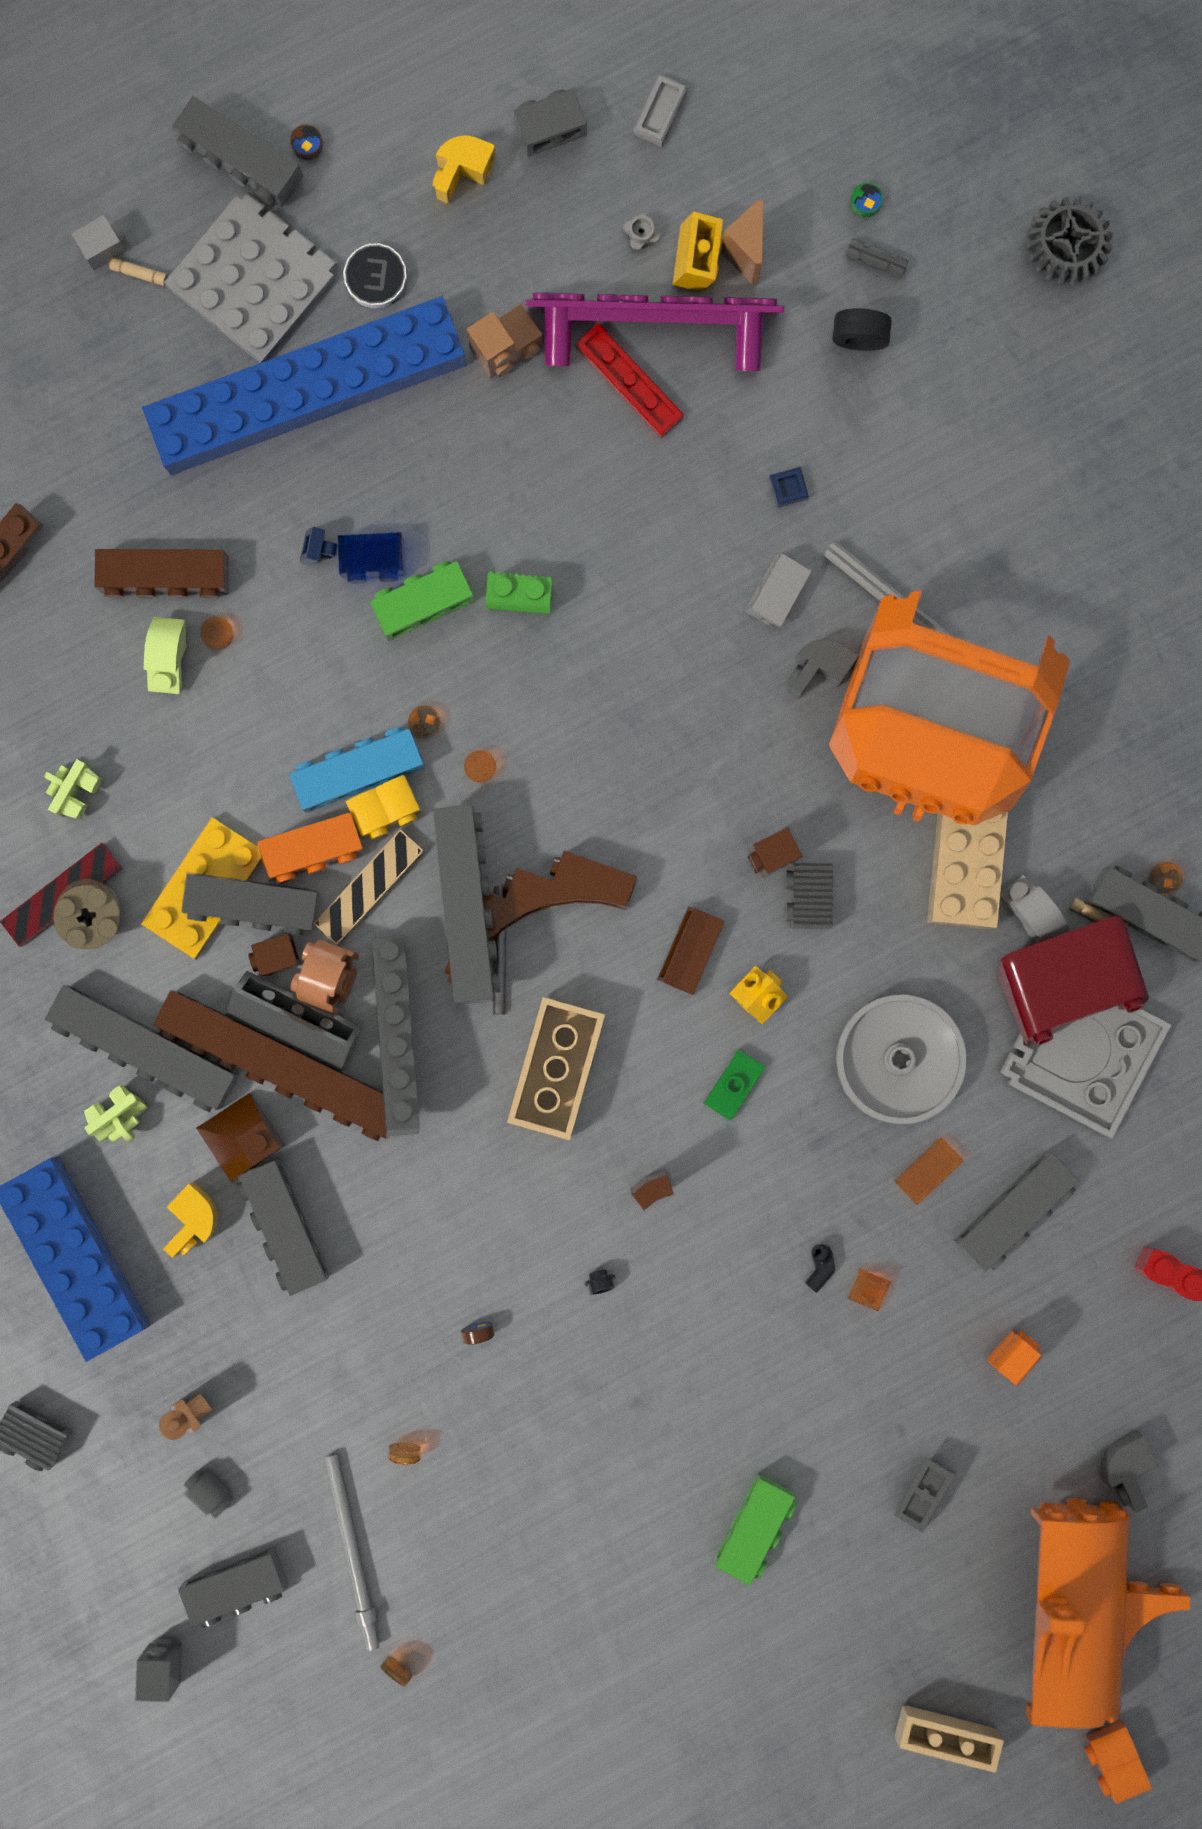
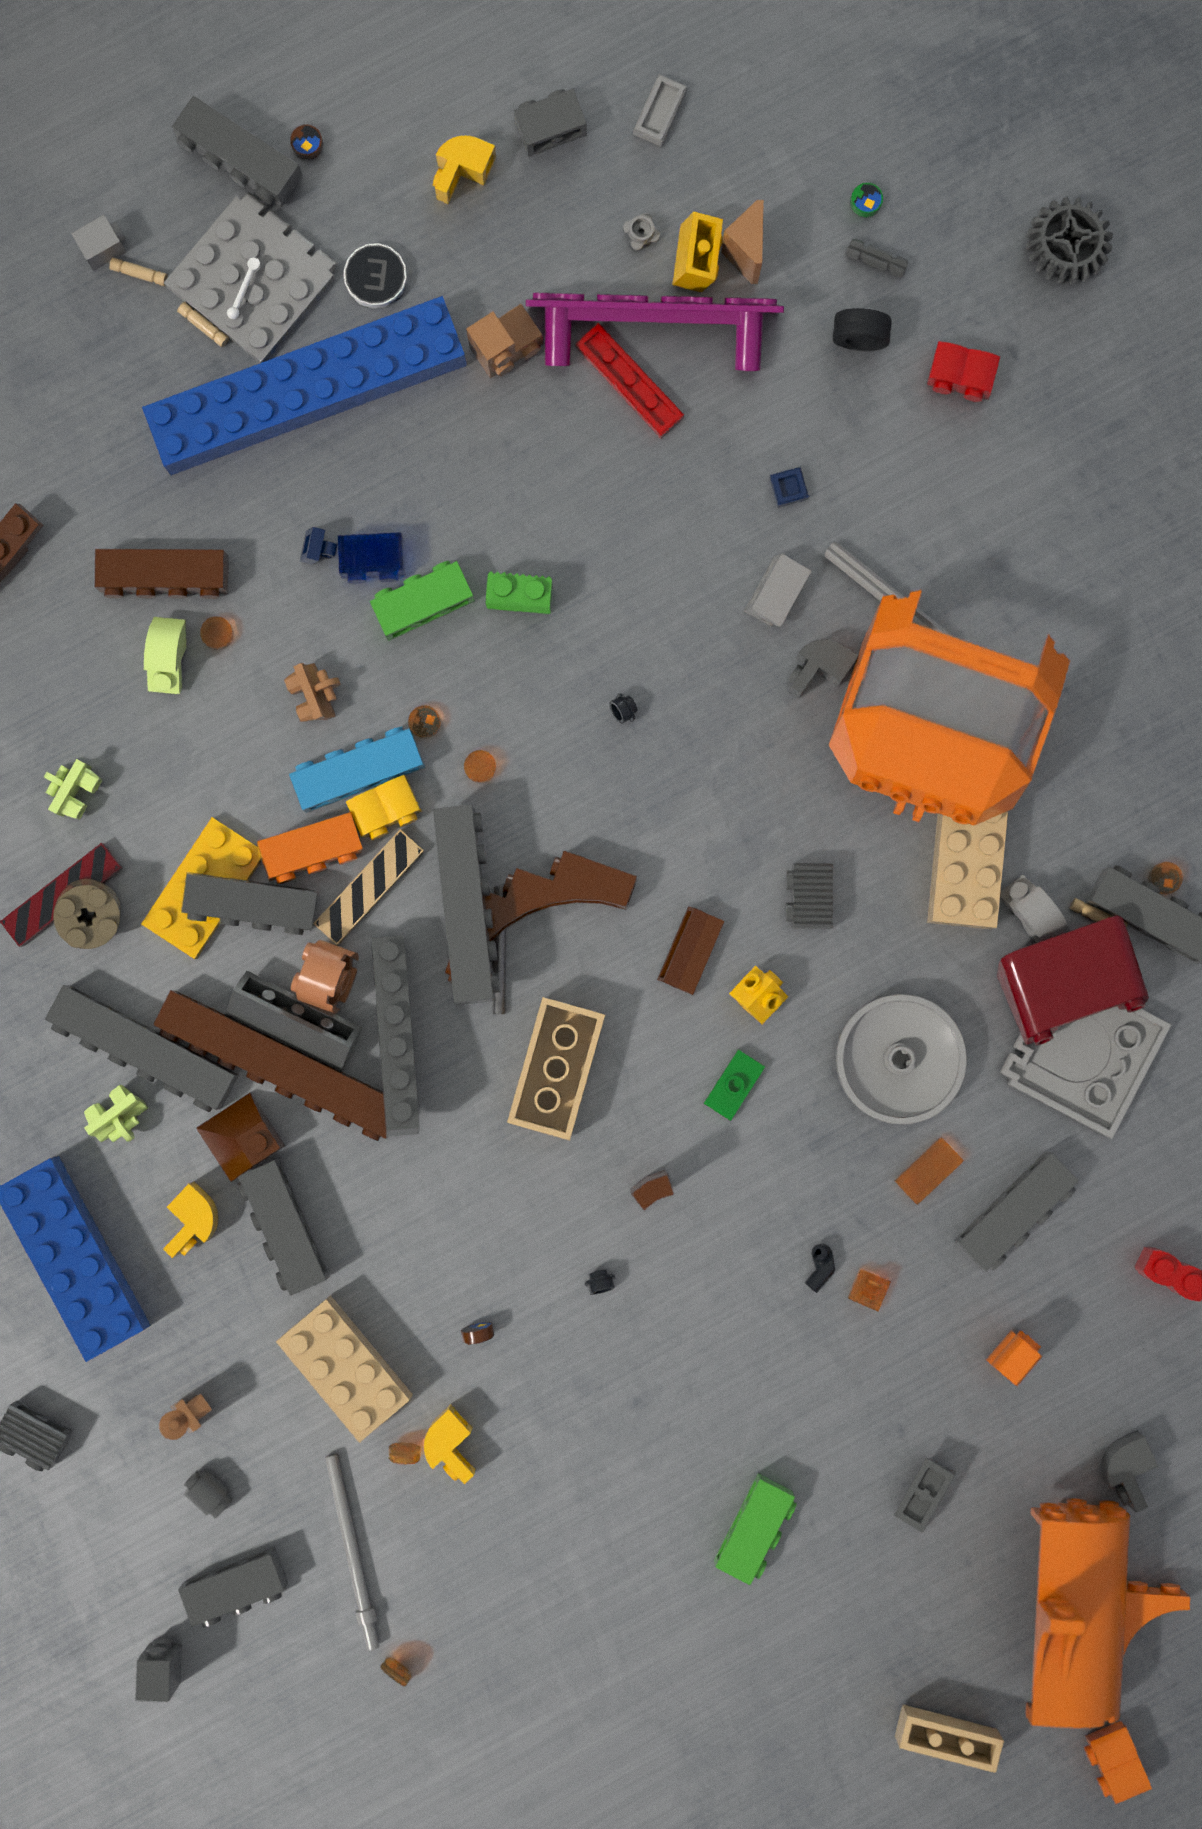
(203, 324): none -> tan wheel
(254, 266): none -> white hinge
(274, 955): reddish brown brick -> none
(316, 689): none -> medium nougat hips
(344, 1368): none -> tan brick
(441, 1442): none -> yellow brick
(623, 708): none -> black plate
(774, 853): reddish brown brick -> none
(963, 371): none -> red brick

